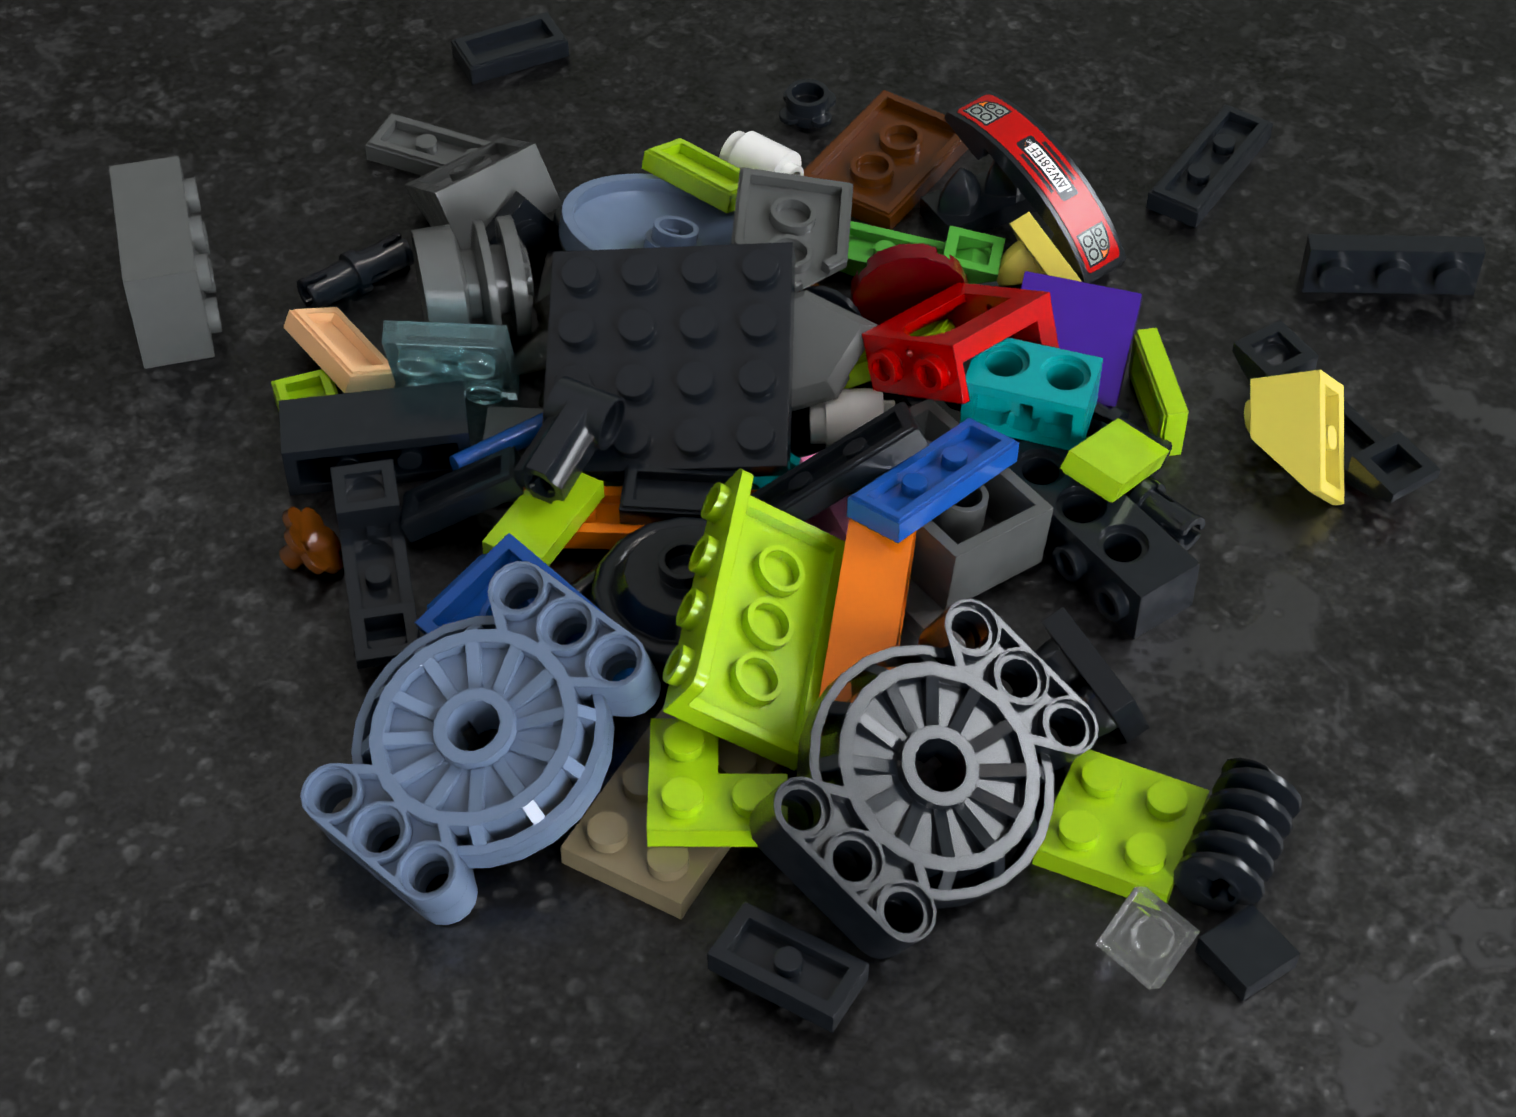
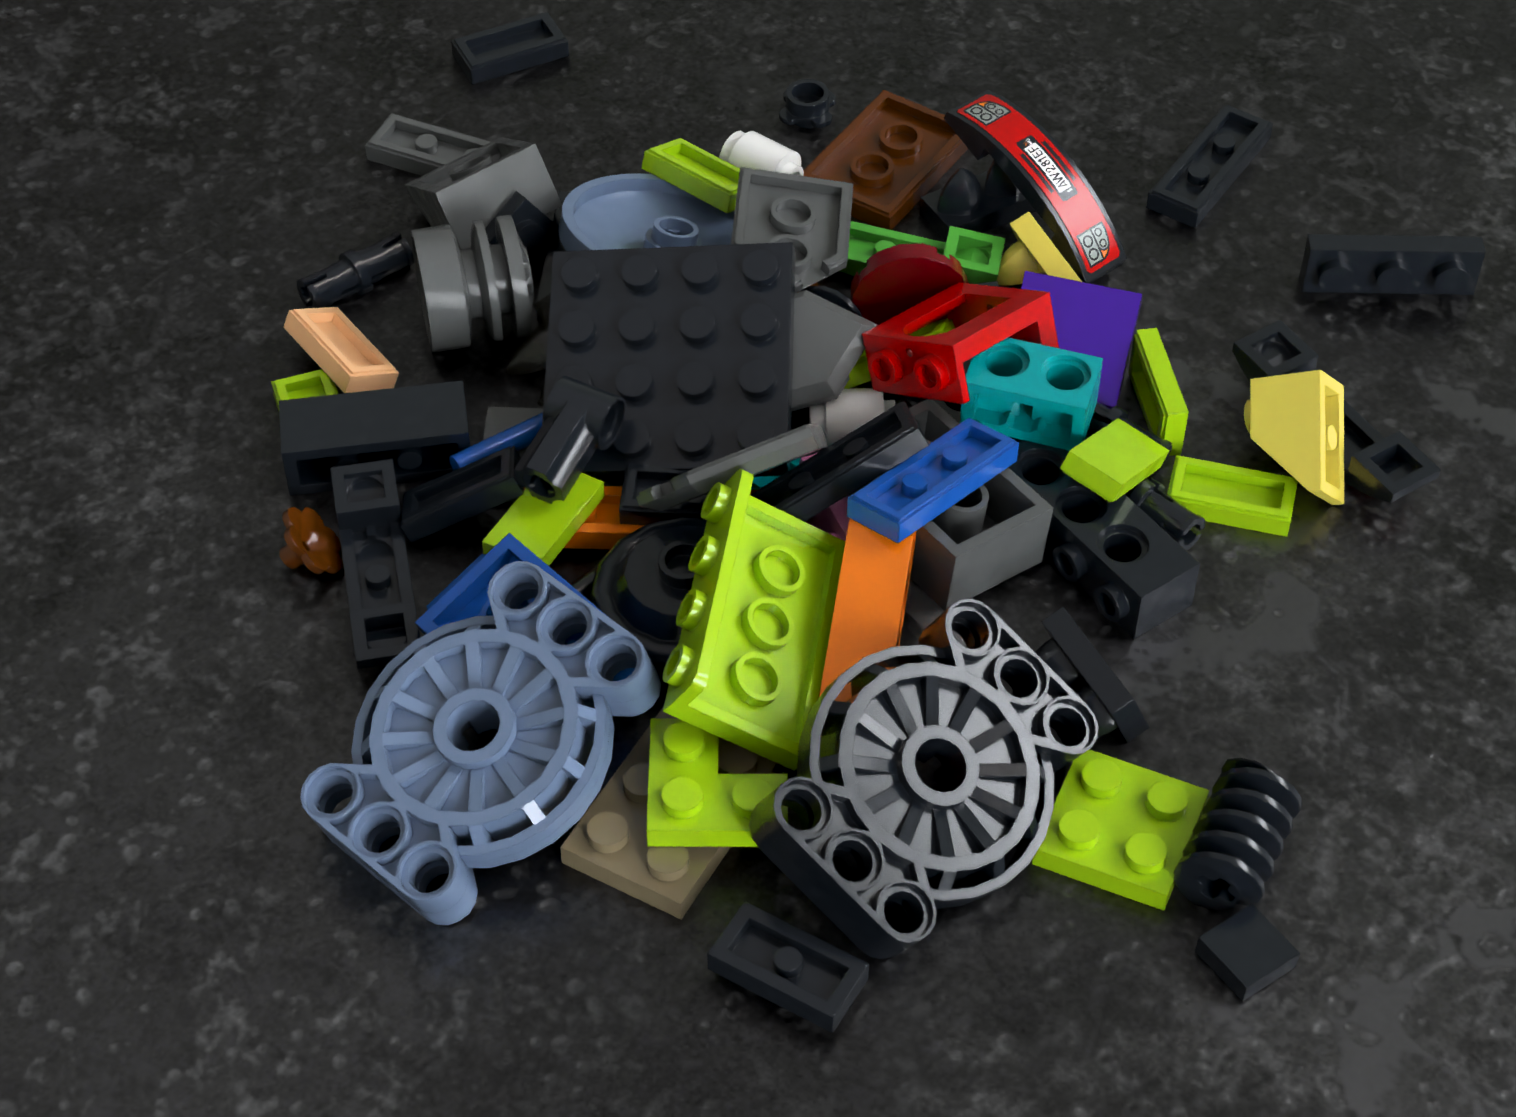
(165, 261): dark grey brick -> none
(453, 352): clear light blue plate -> none
(751, 459): none -> dark grey tile
(1147, 937): clear plate -> none
(1234, 495): none -> lime tile

